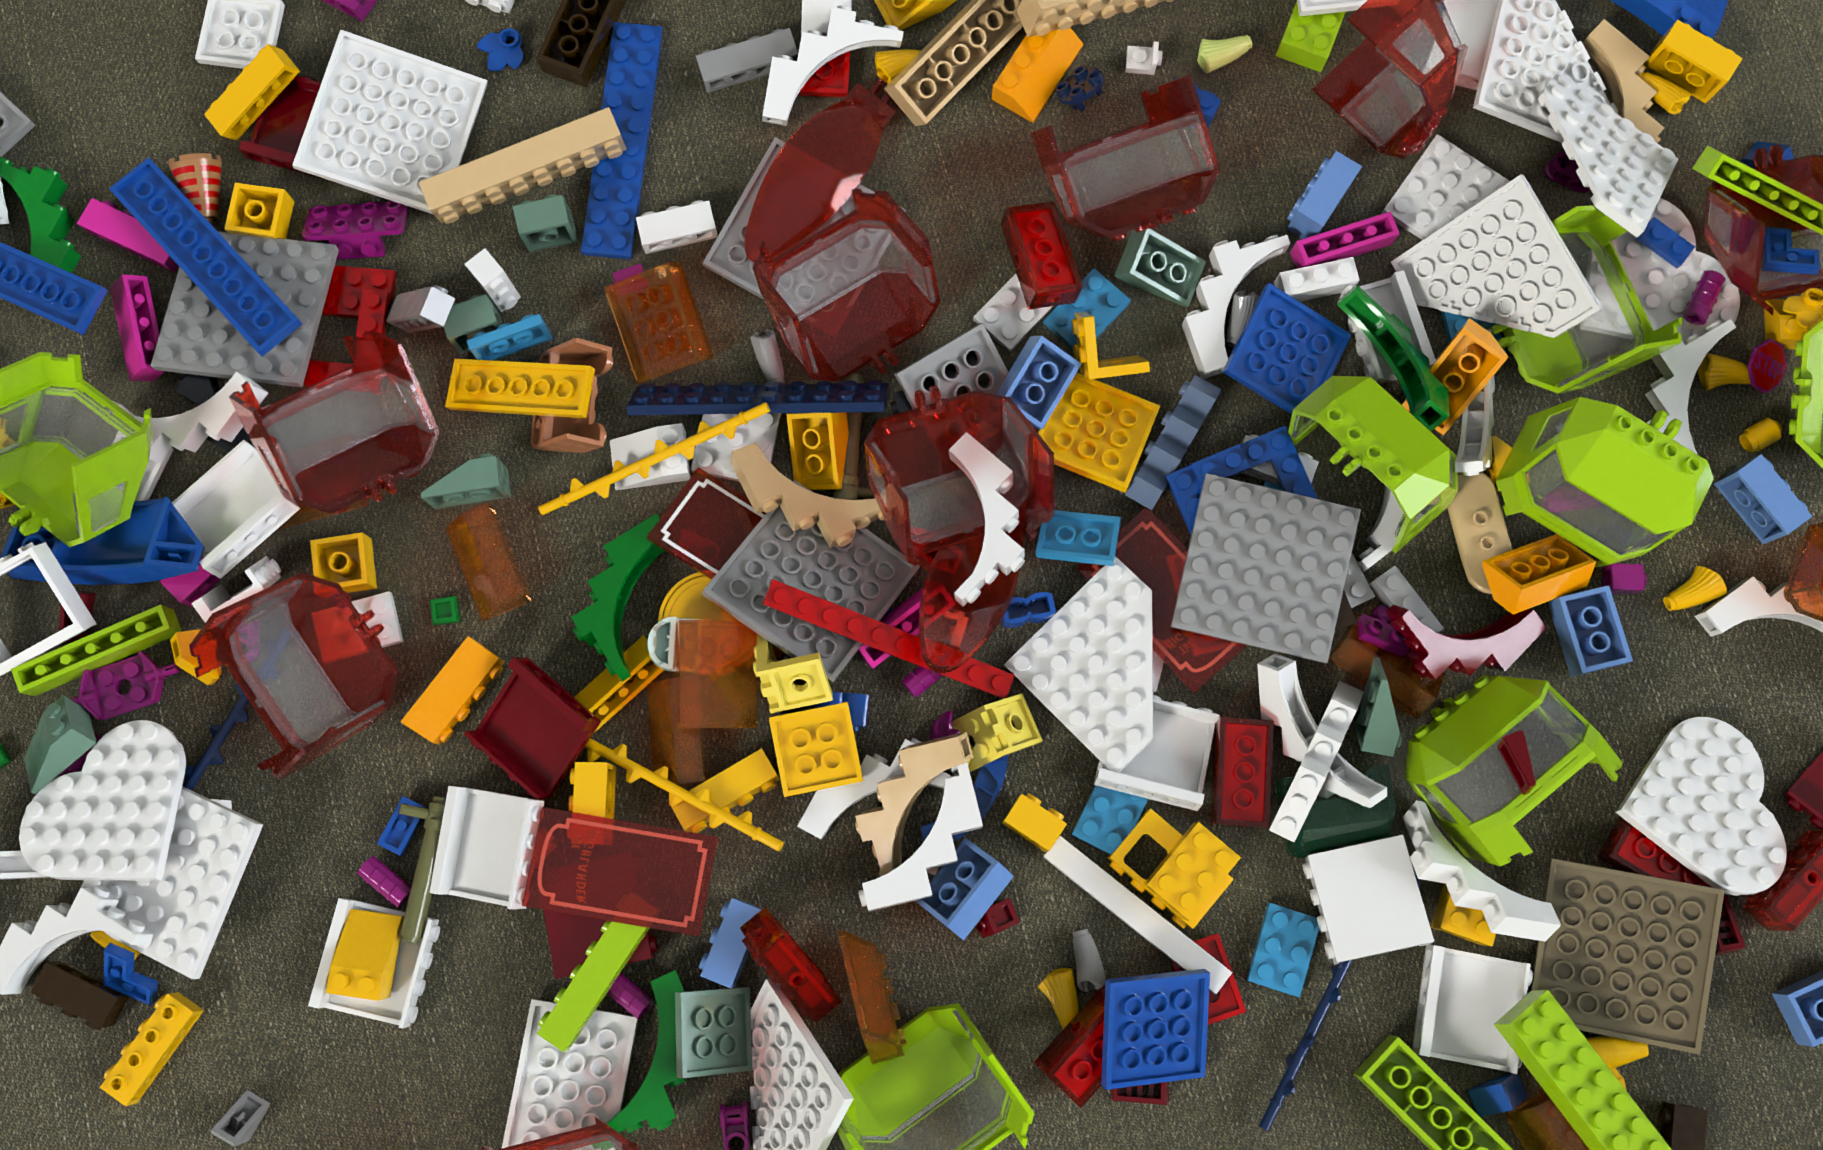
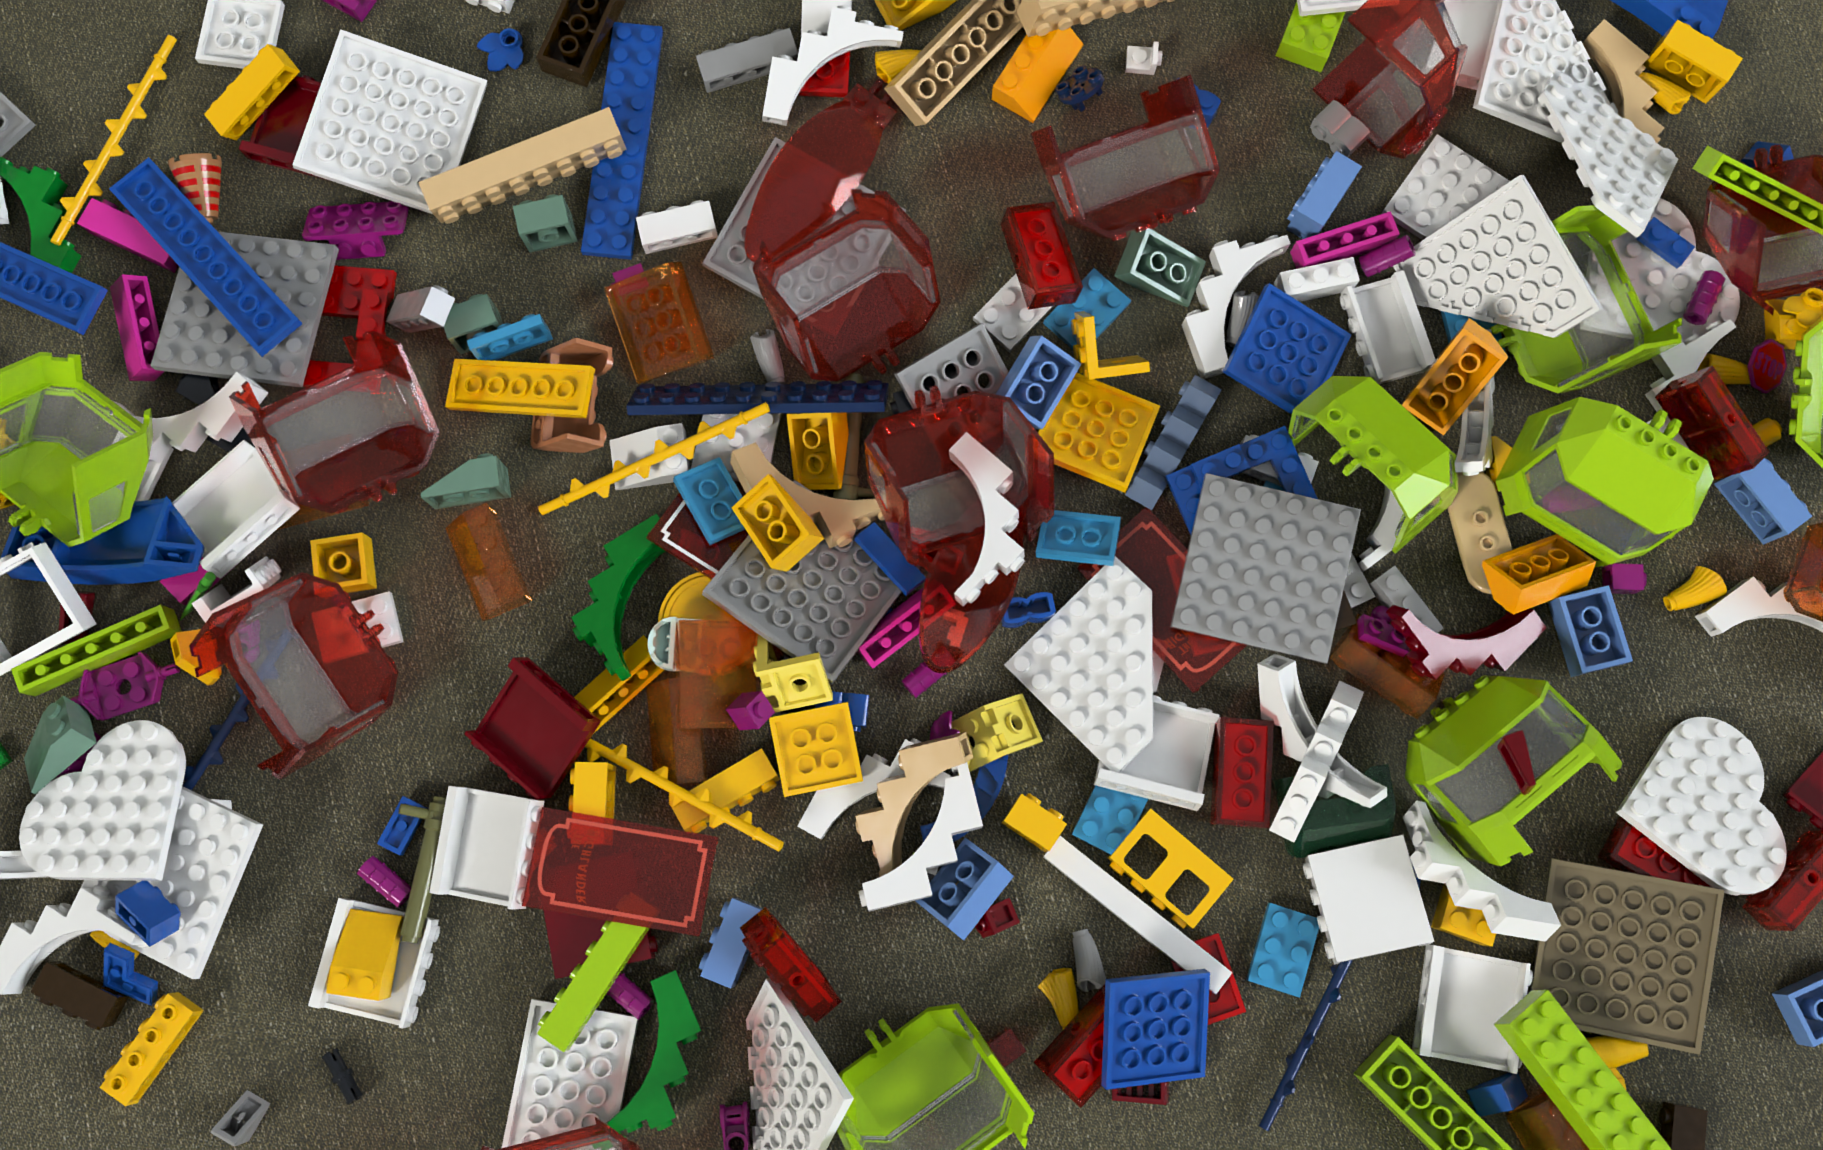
(111, 148): none -> yellow plant
(147, 912): none -> blue brick
(203, 586): none -> bright green bar
(259, 211): yellow brick -> none
(342, 1076): none -> black pin
(444, 610): green tile -> none
(453, 691): light orange slope -> none
(493, 280): white brick -> none
(709, 496): none -> dark azure plate
(713, 1032): sand green plate -> none
(750, 710): none -> magenta brick
(777, 524): none -> yellow slope
(872, 997): clear orange slope -> none
(878, 636): red plate -> none
(889, 558): none -> blue tile
(1006, 1046): none -> clear red brick
(1191, 871): yellow brick -> none
(1218, 53): yellowish green piece -> none
(1339, 129): none -> light grey brick
(1376, 719): sand green slope -> none
(1387, 256): none -> magenta axle
(1424, 392): green arch -> none
(1567, 172): magenta piece -> none
(1713, 423): none -> clear red brick
(1734, 934): dark red slope -> none
(1781, 257): blue tile -> none

